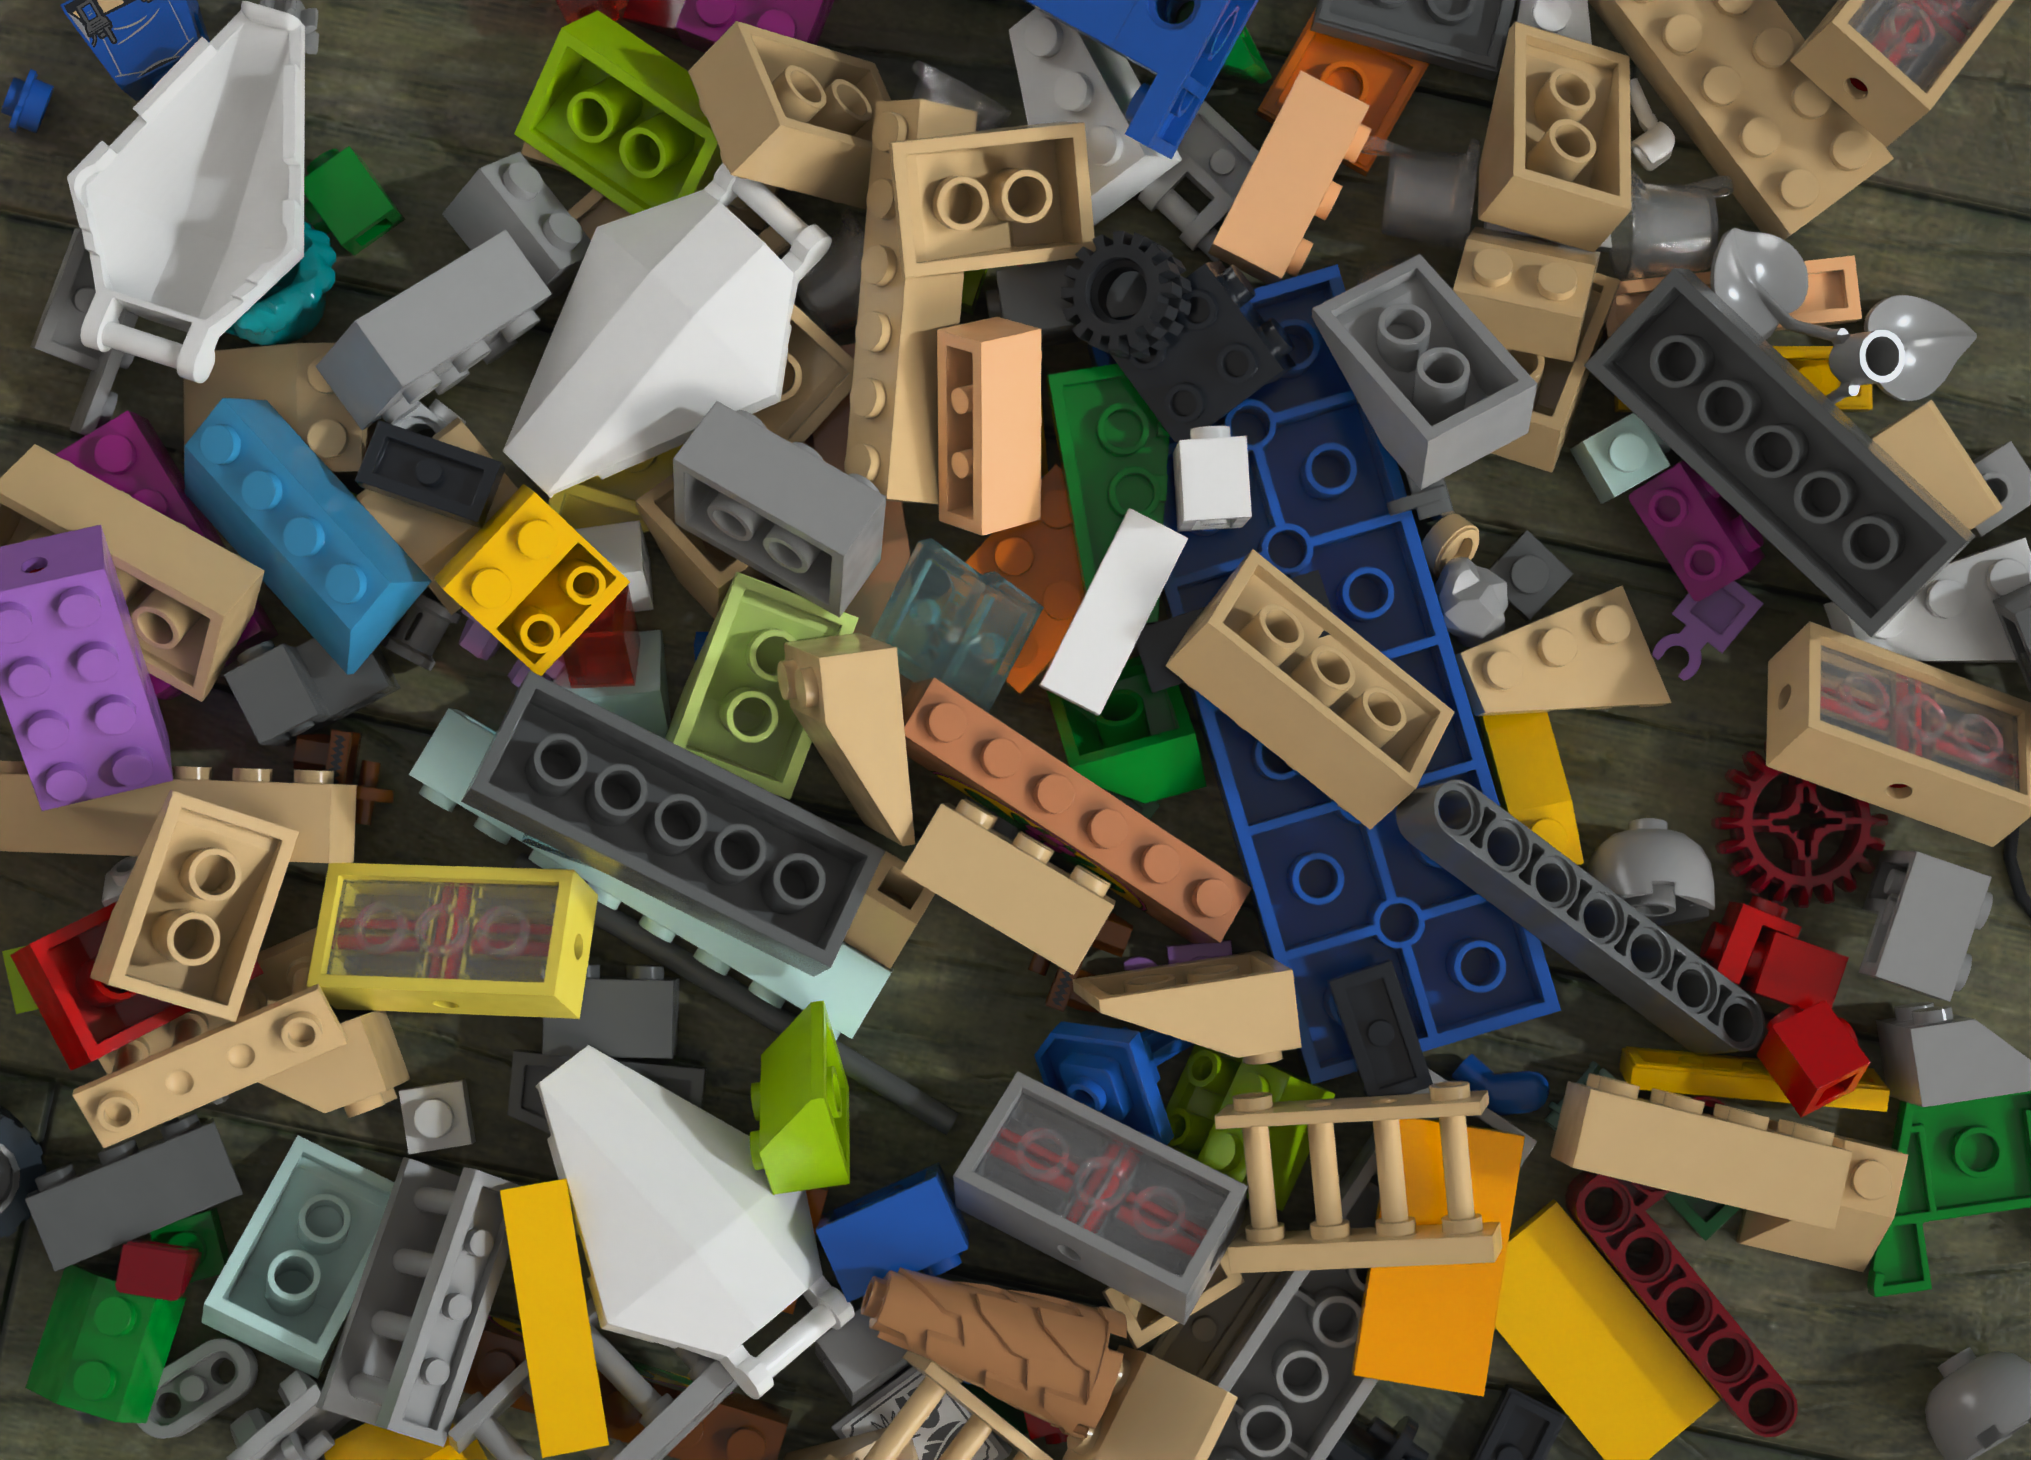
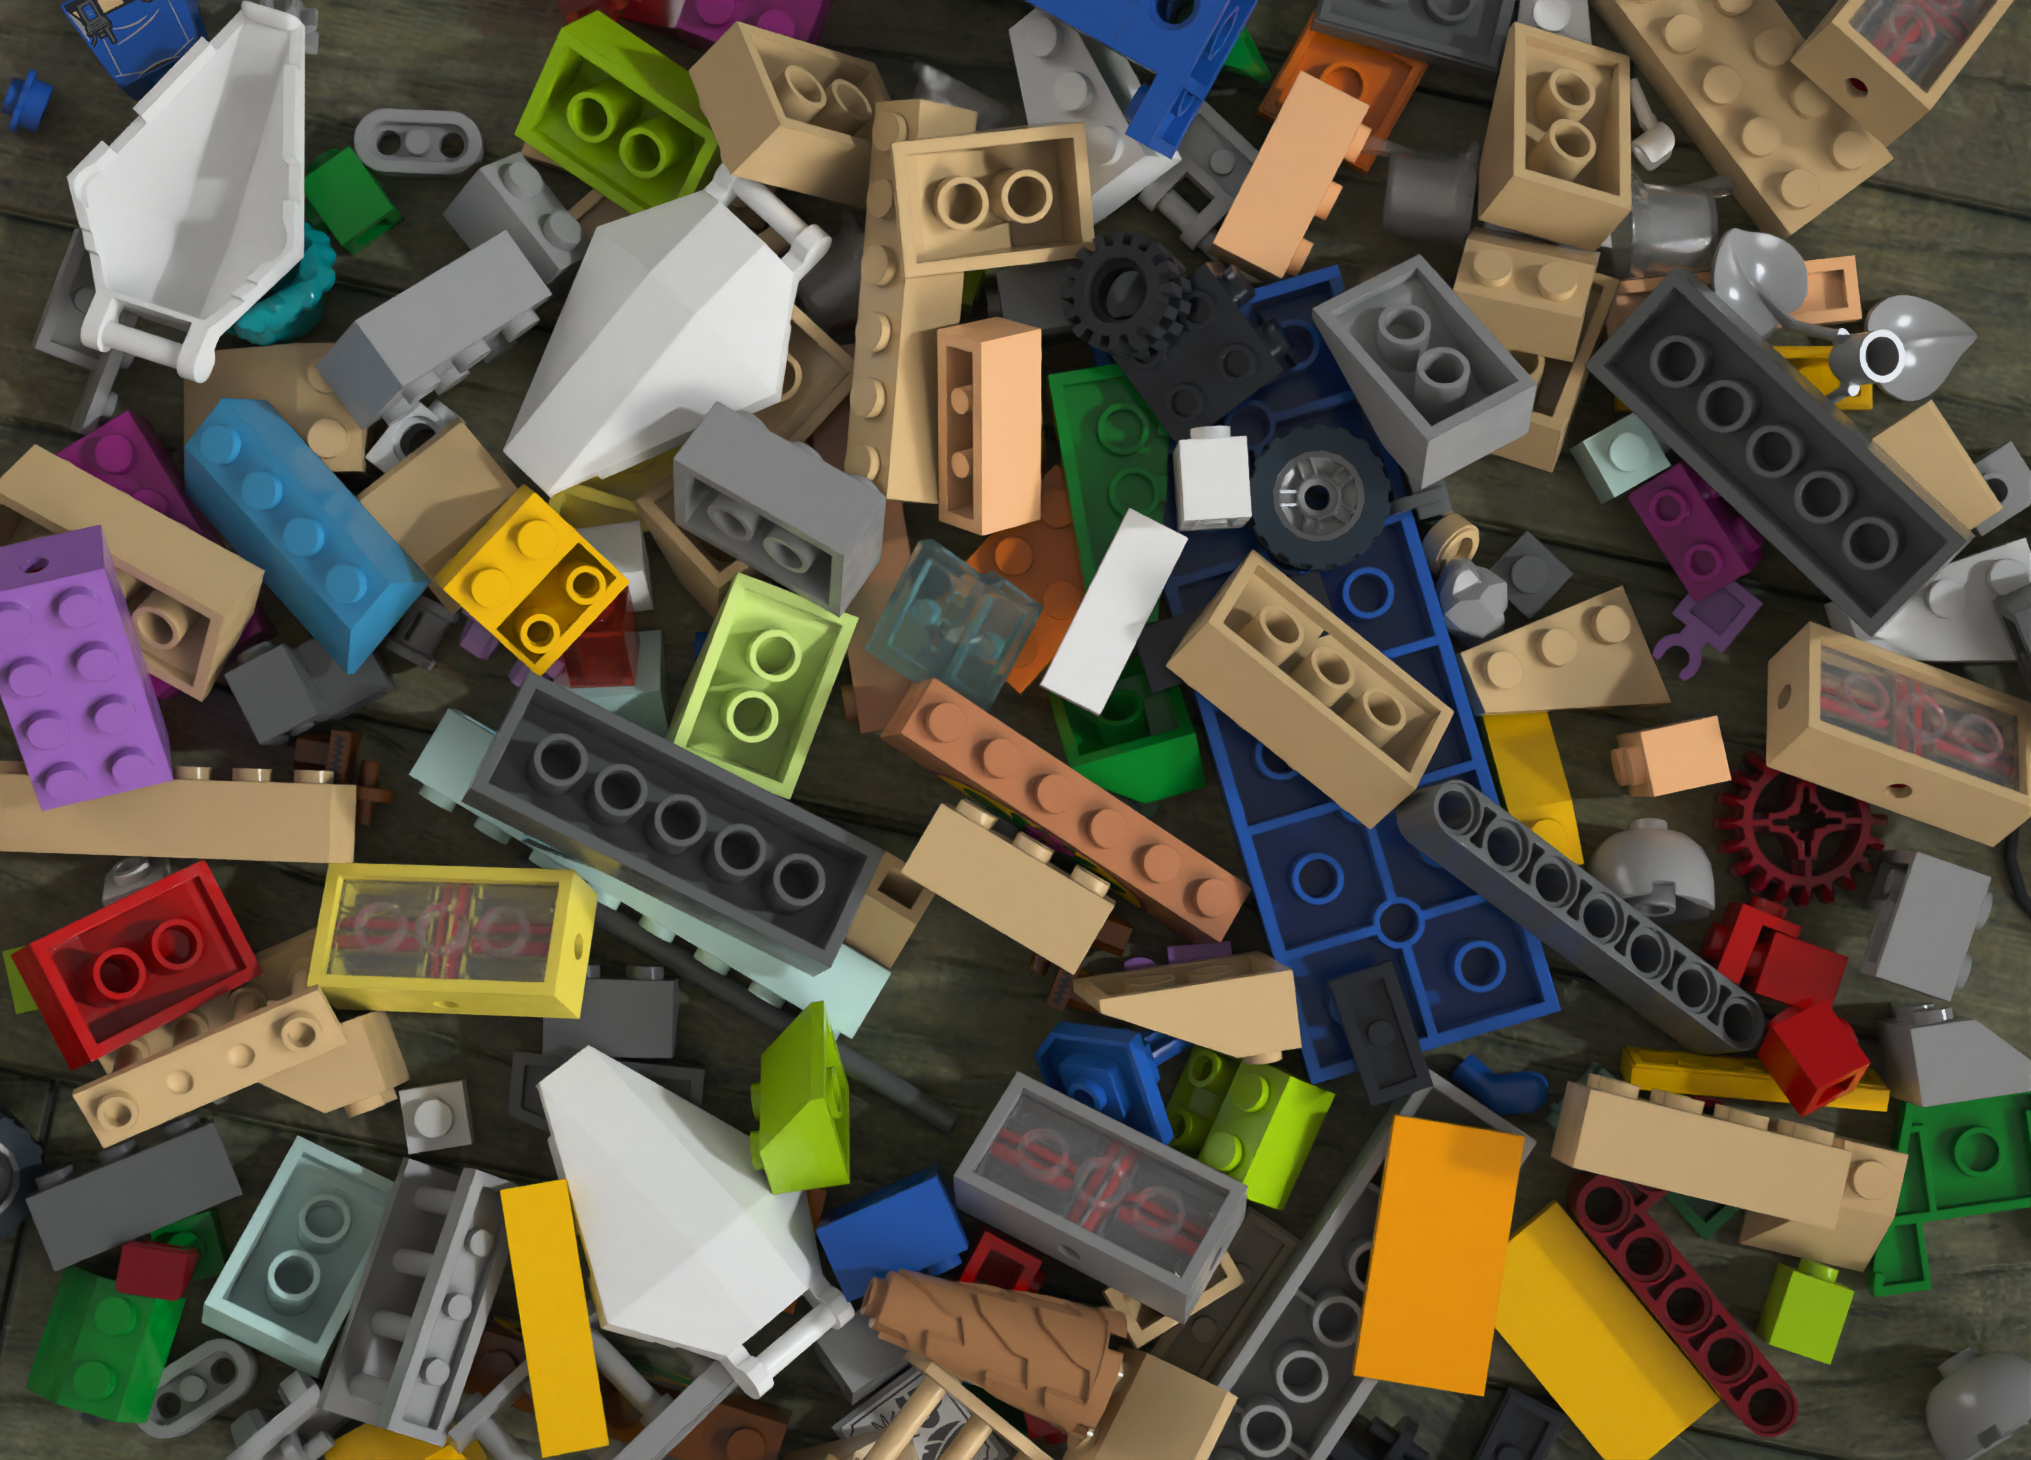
(196, 907): tan slope -> none
(422, 143): none -> light grey plate
(430, 474): black plate -> none
(852, 710): tan slope -> none
(1000, 1262): none -> red brick
(1330, 1240): tan fence -> none
(1354, 505): none -> black wheel
(1671, 757): none -> light nougat brick
(1805, 1310): none -> lime brick

